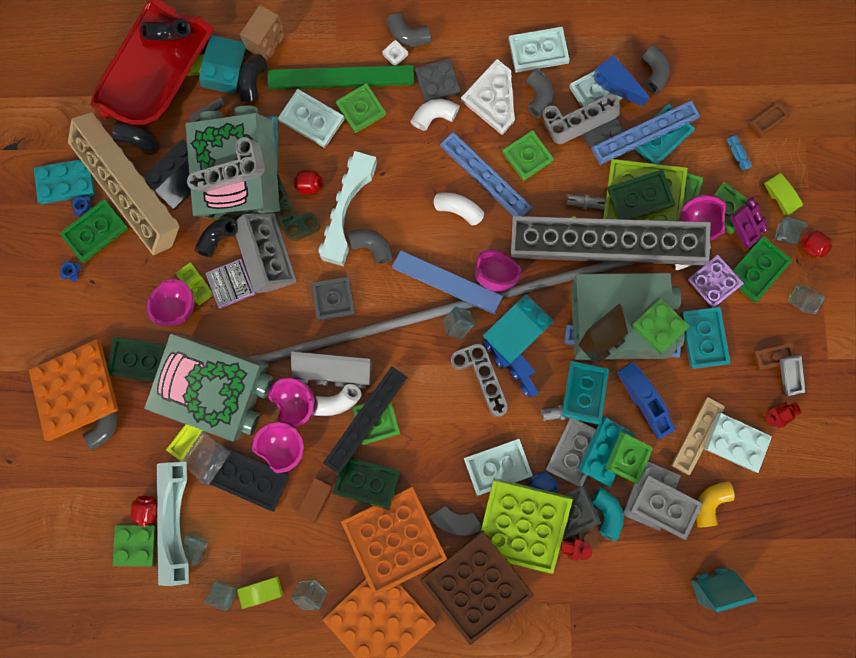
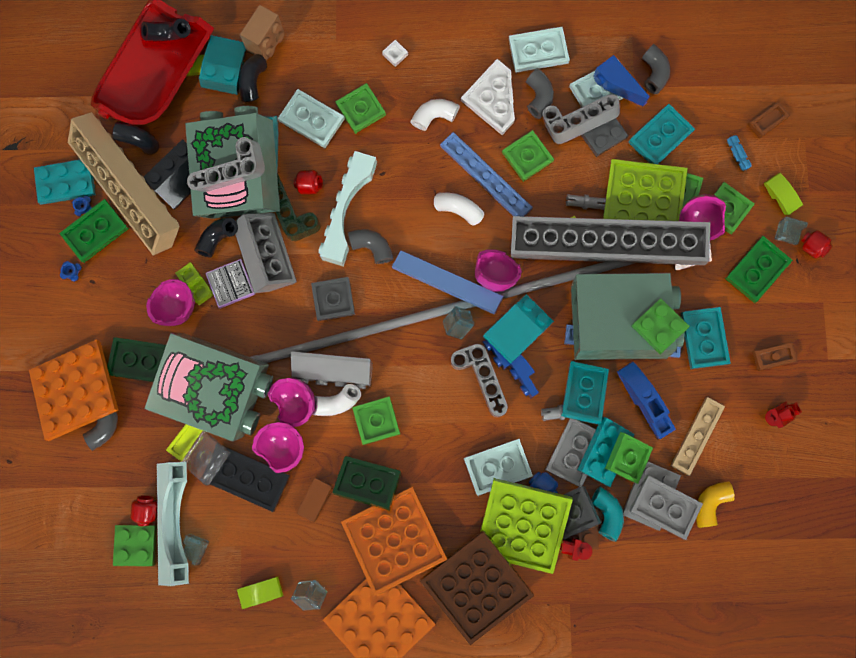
(214, 106): dark grey tile -> none
(220, 596): clear light blue panel -> none
(340, 77): green tile -> none
(365, 420): black plate -> none
(406, 35): dark grey cylinder -> none
(437, 80): dark grey plate -> none
(455, 523): dark grey tile -> none
(605, 335): dark brown slope -> none
(641, 196): dark green plate -> none
(645, 132): medium blue tile -> none
(715, 281): lavender tile -> none
(721, 590): teal slope -> none
(737, 442): light aqua plate -> none
(746, 226): magenta plate -> none
(792, 375): light grey tile -> none
(806, 299): clear light blue panel -> none

